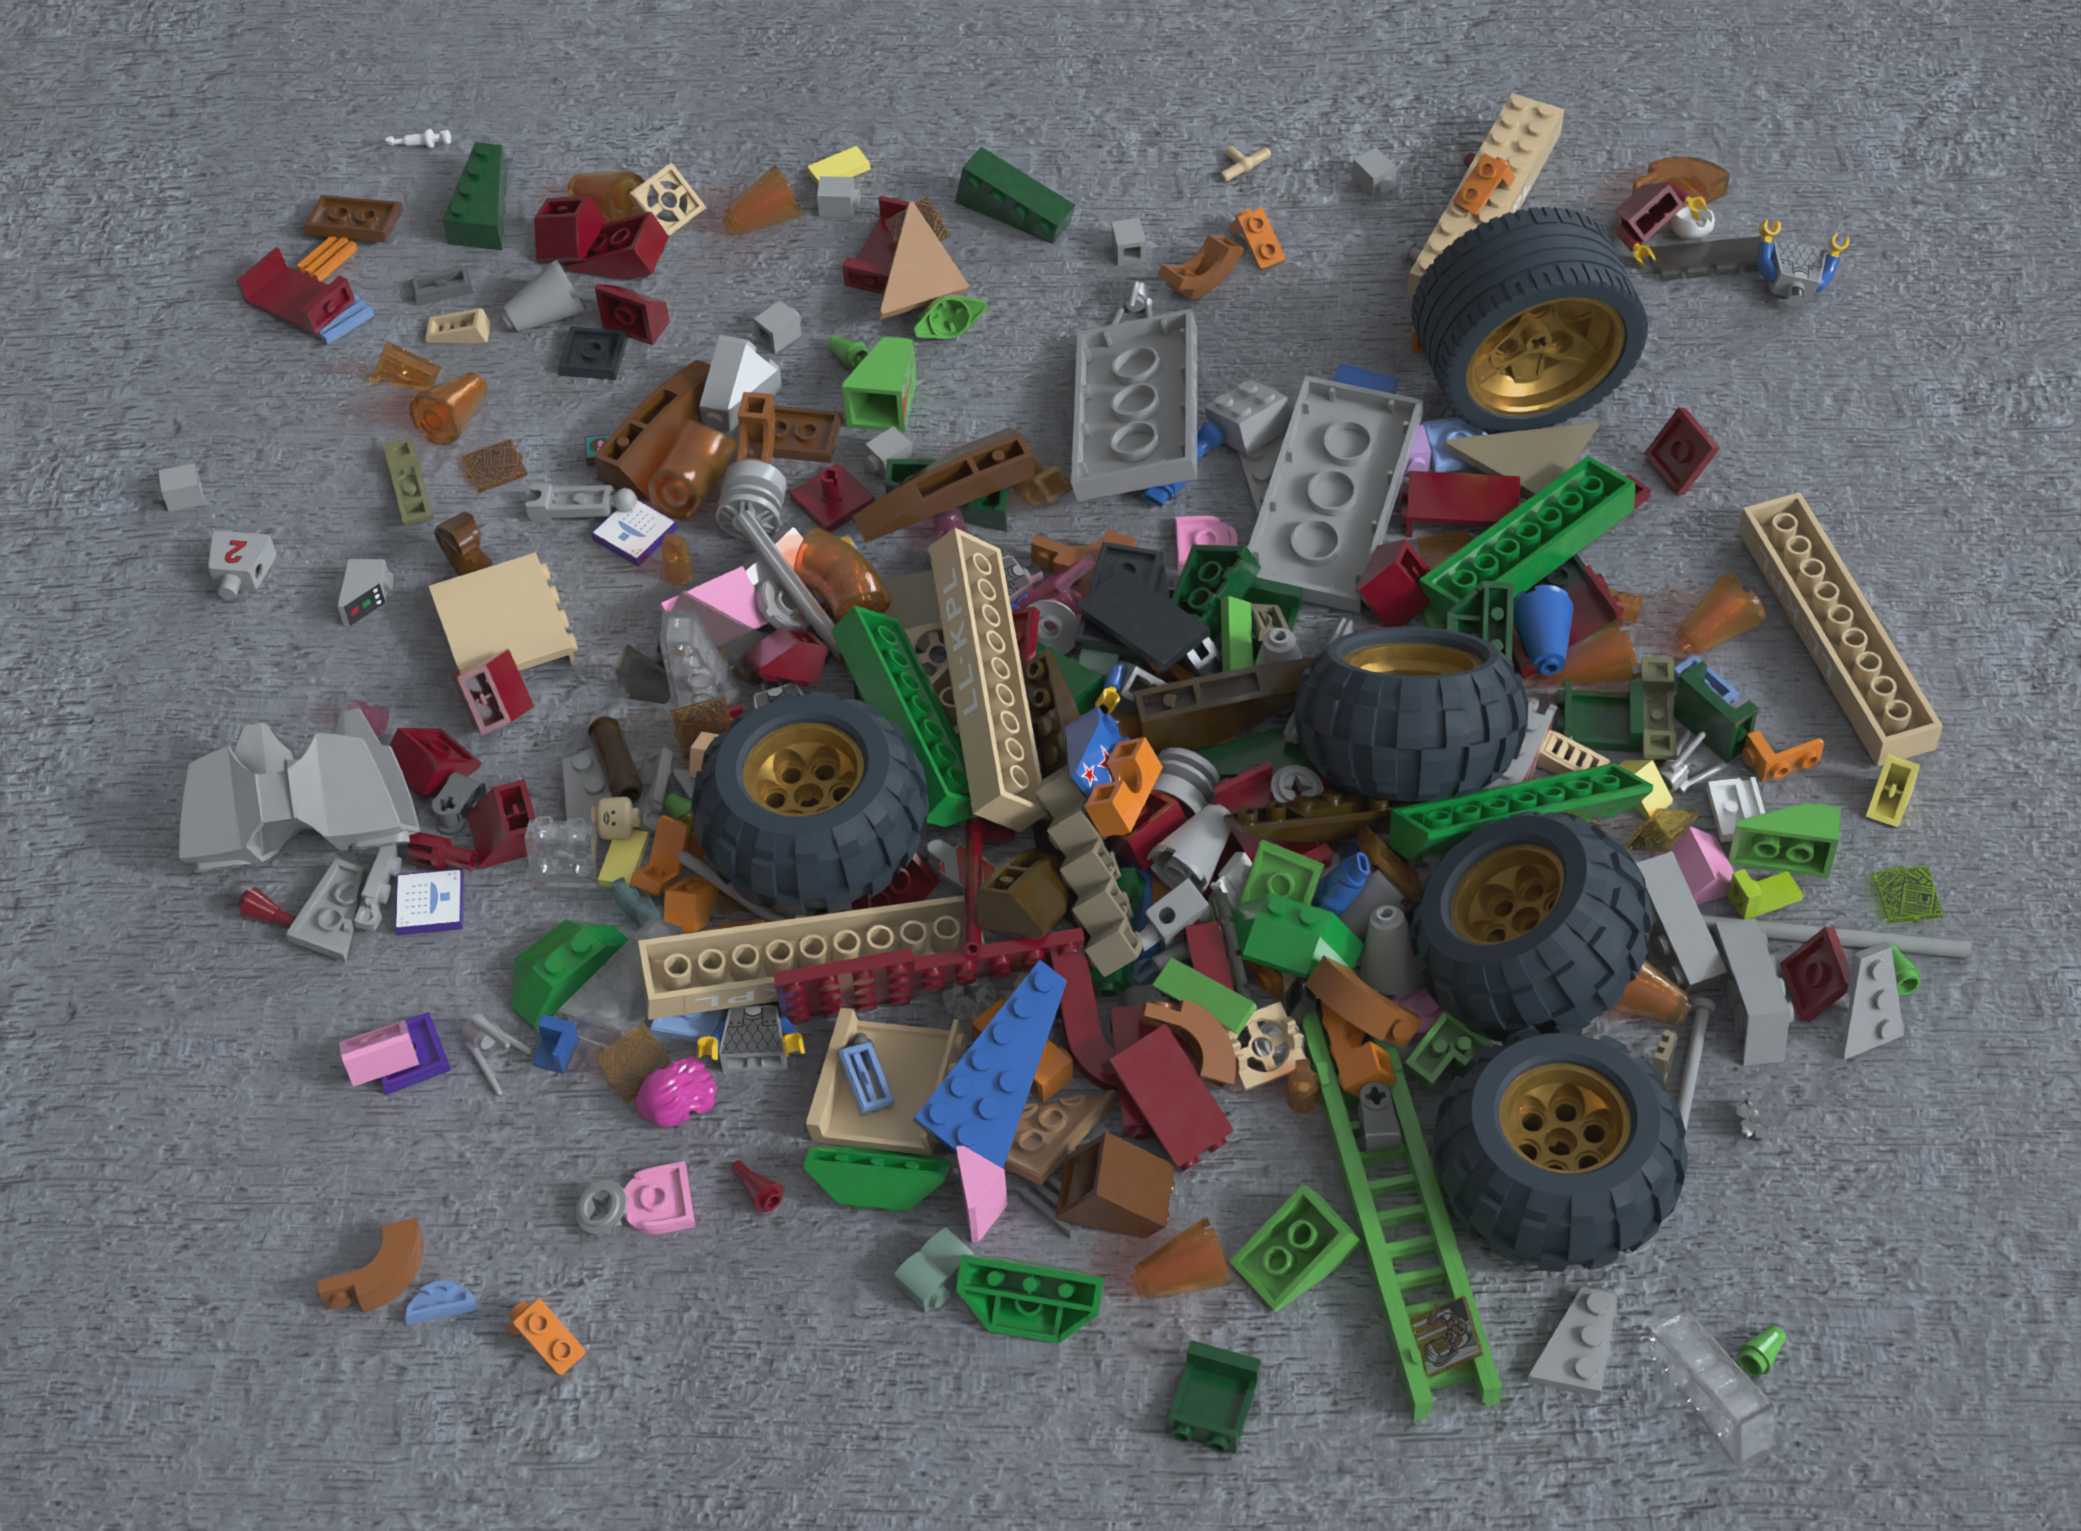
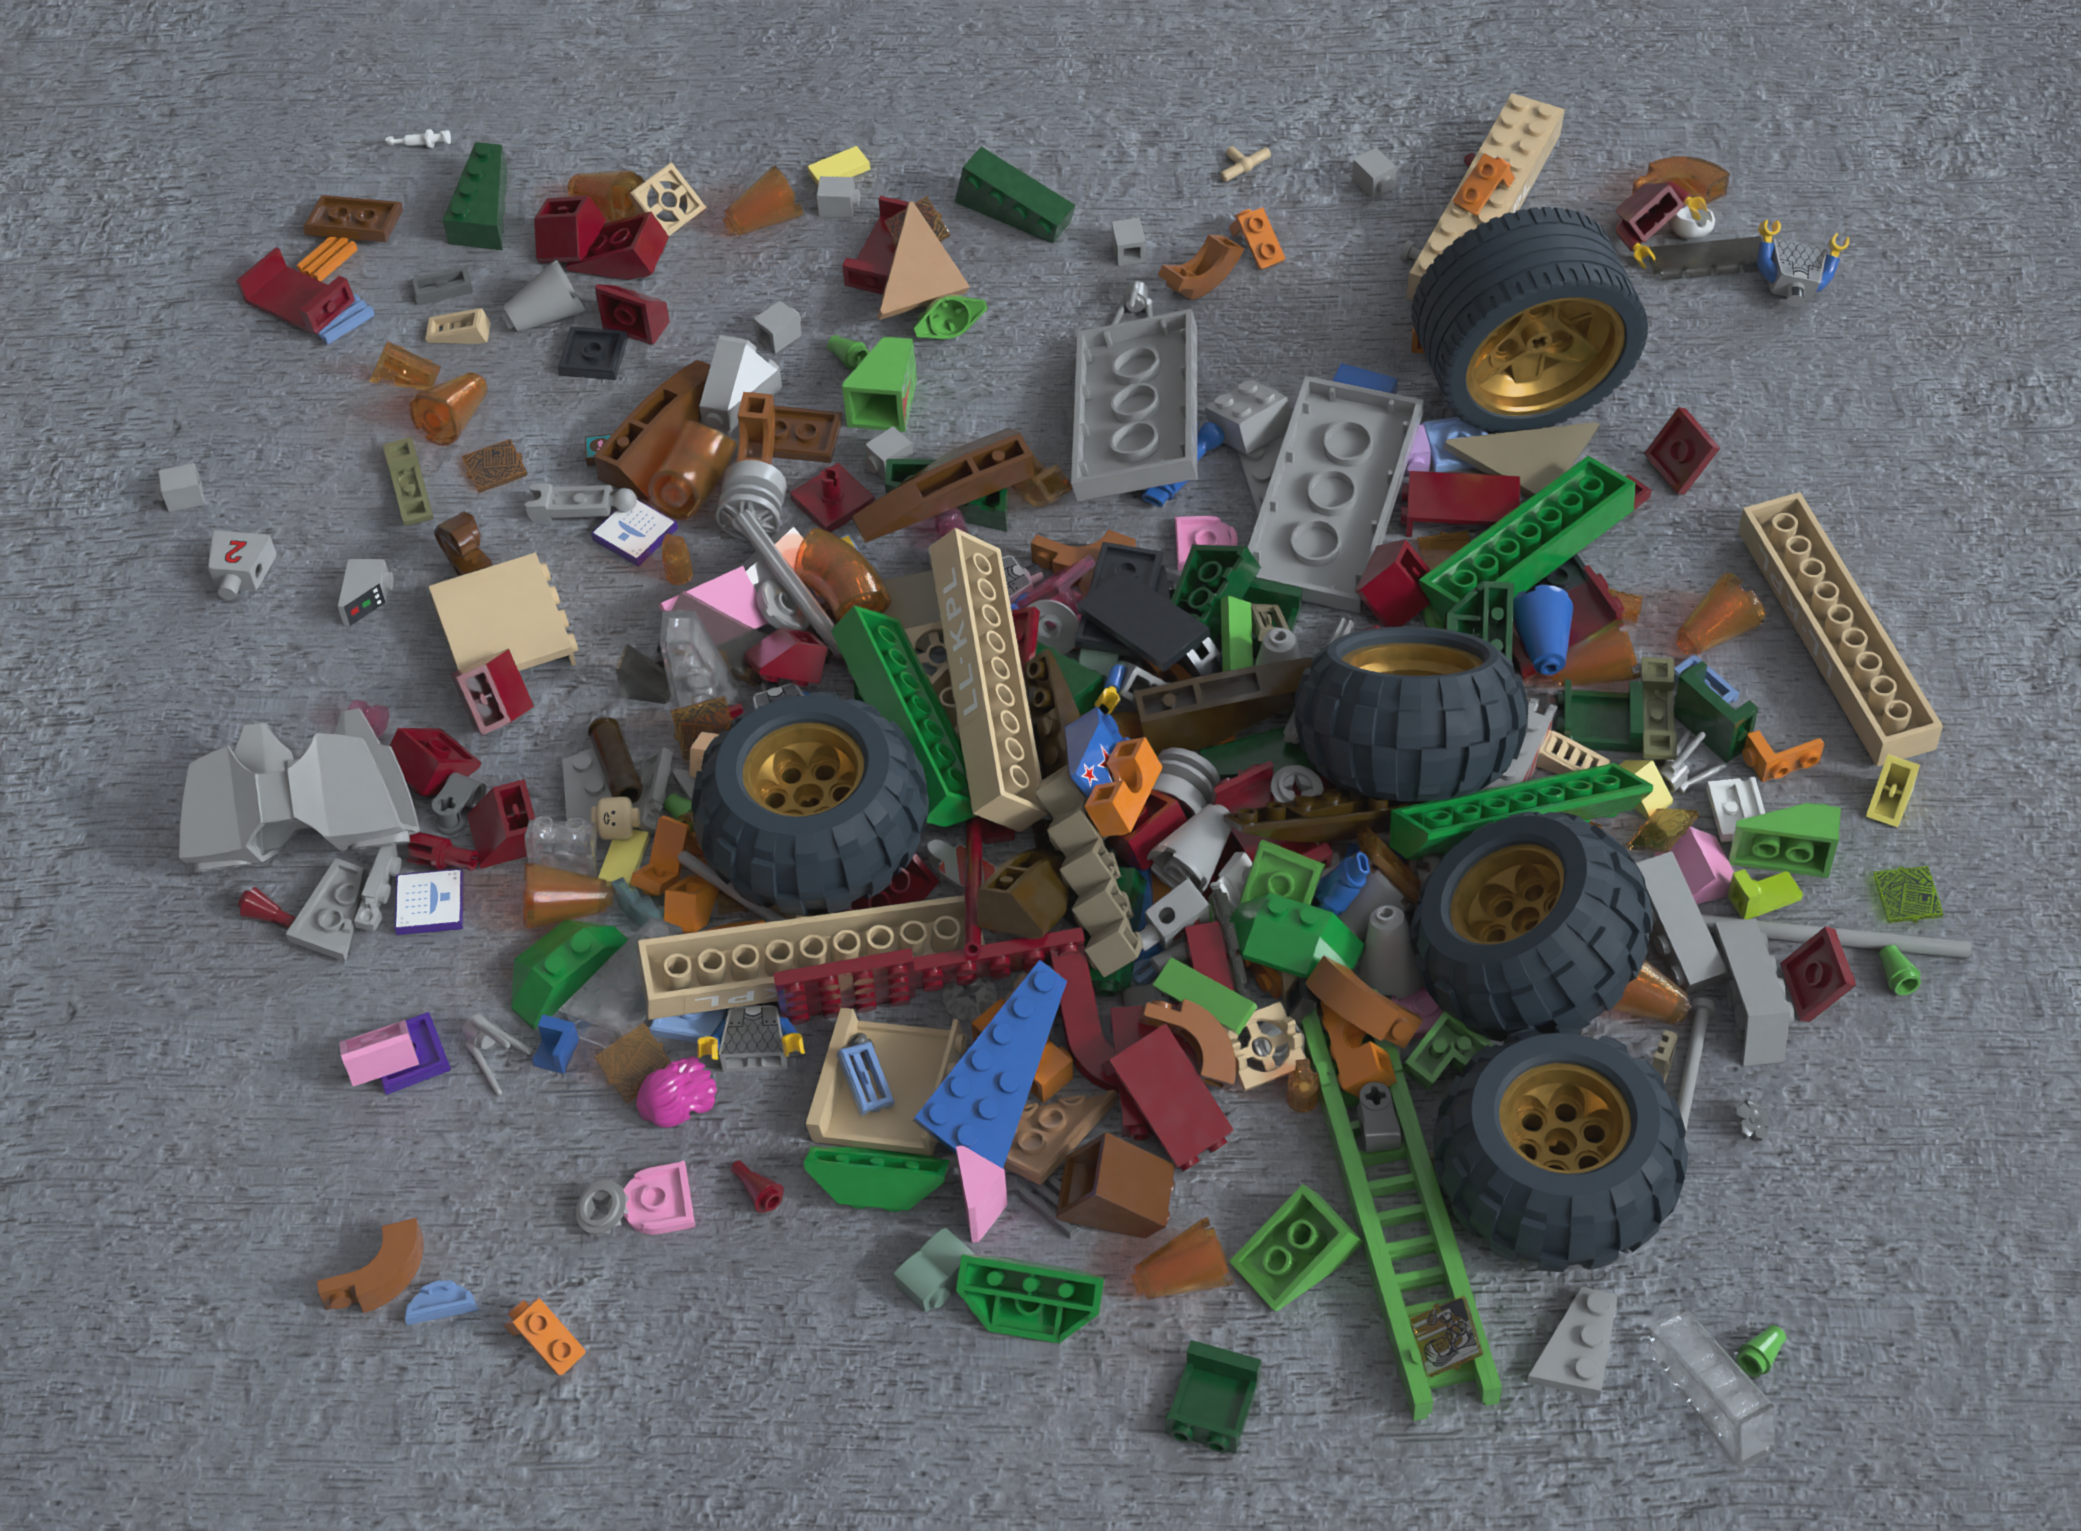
(560, 895): none -> clear orange cone
(1873, 1004): light grey wing -> none

